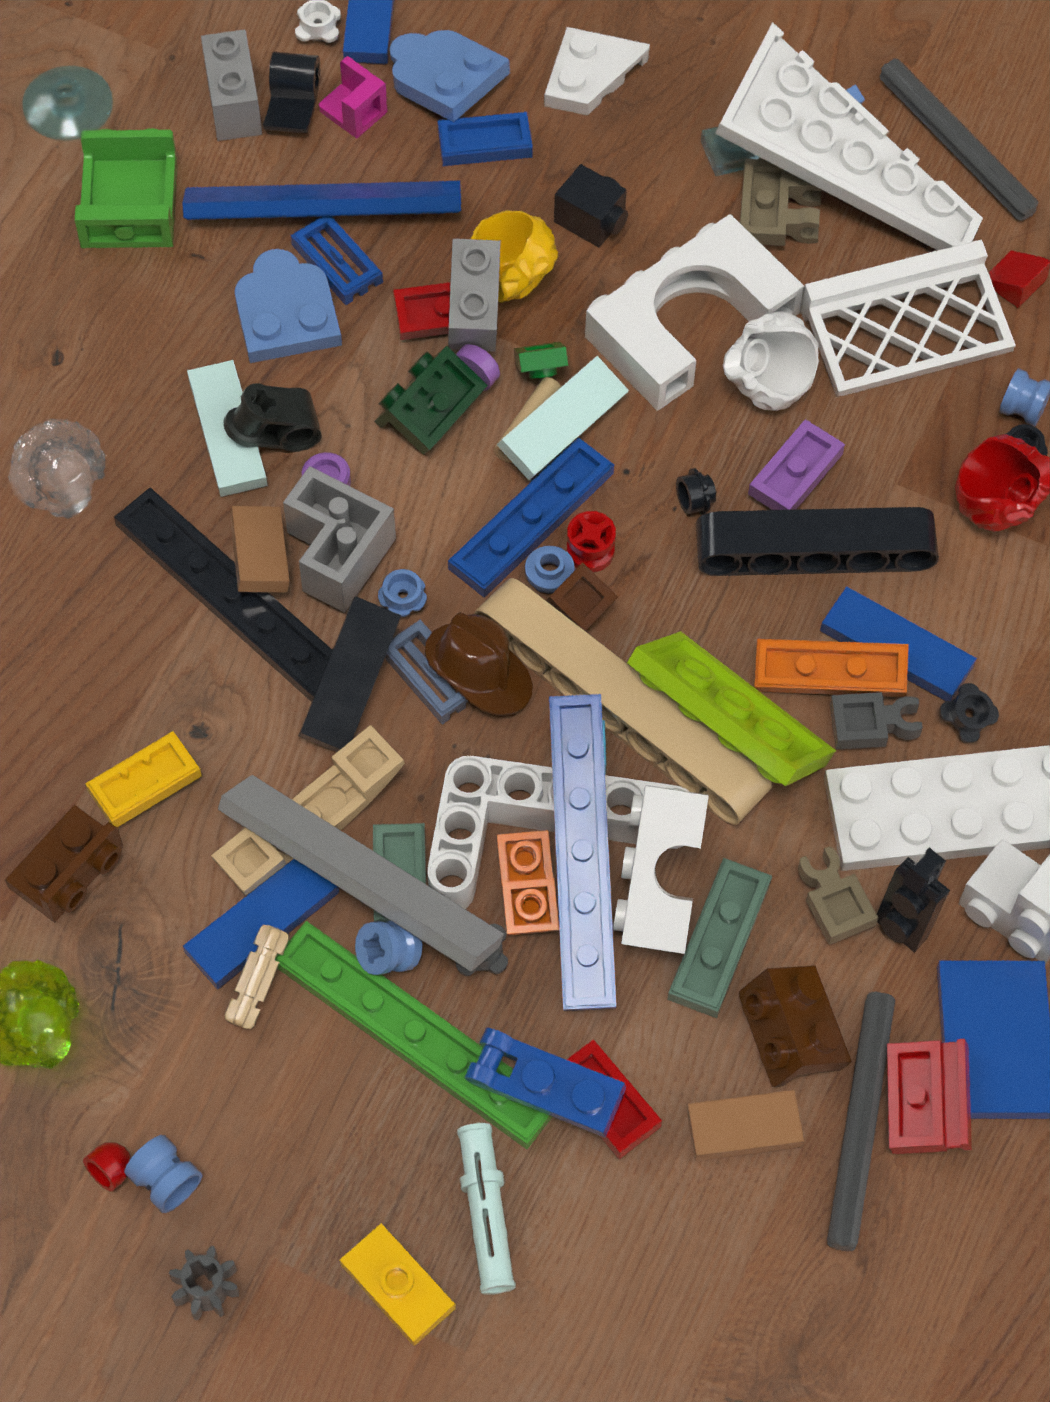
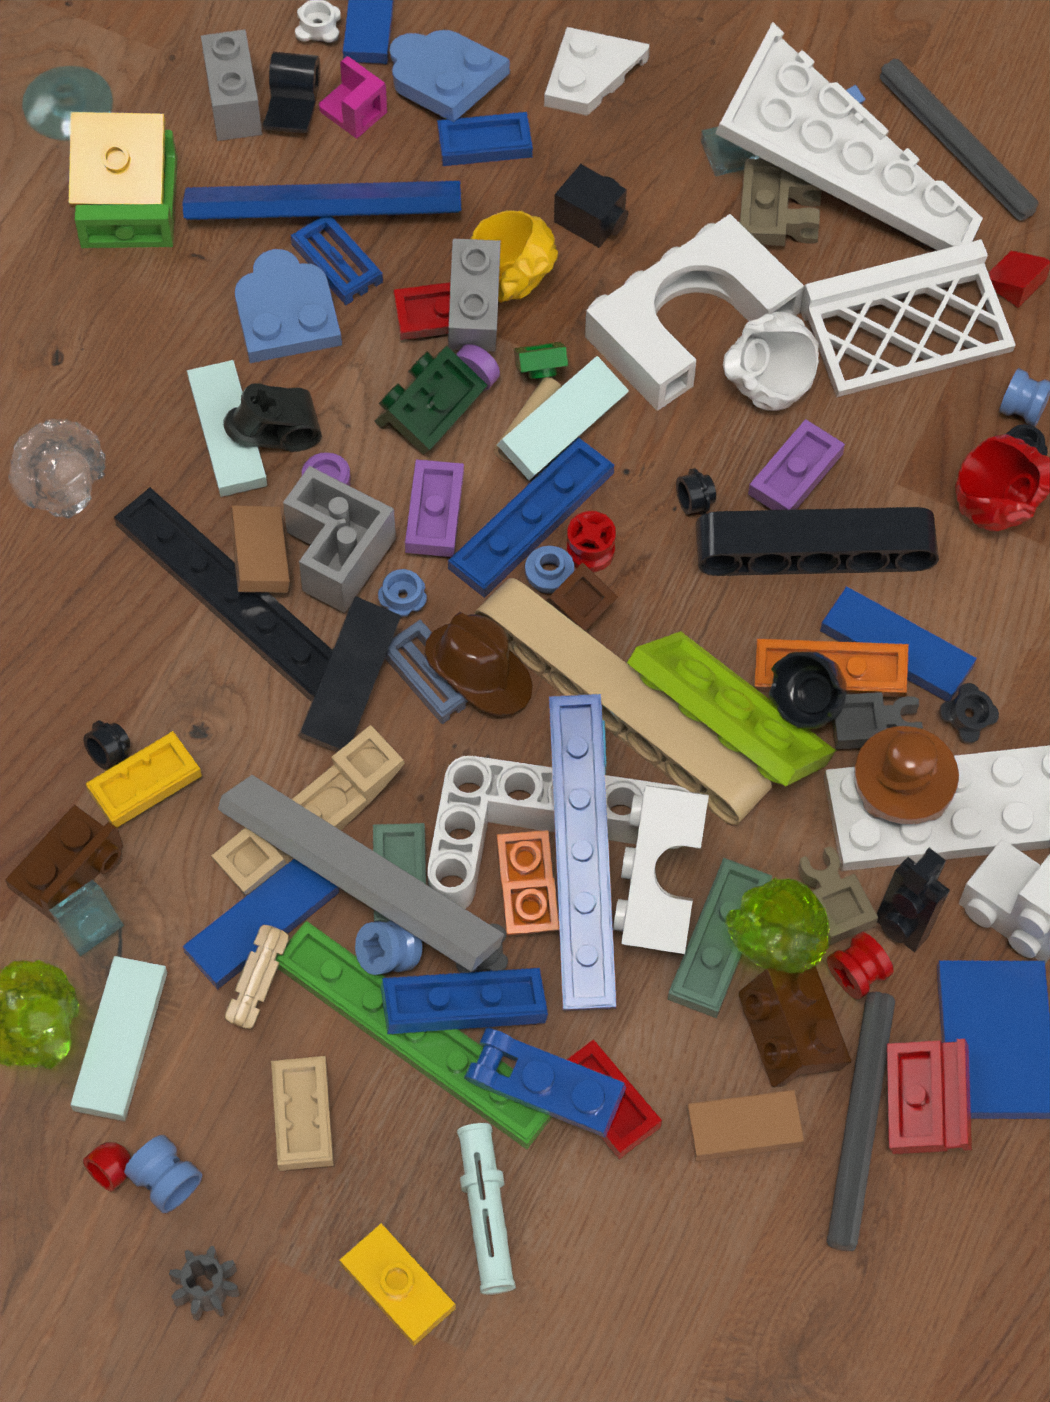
(86, 917): none -> clear light blue plate
(107, 744): none -> black plate
(116, 158): none -> yellow plate
(119, 1039): none -> light aqua tile
(302, 1113): none -> tan plate
(434, 508): none -> medium lavender plate
(463, 1000): none -> blue tile
(780, 926): none -> clear neon green hair
(808, 689): none -> black hair
(860, 965): none -> red wheel
(906, 775): none -> dark orange plate

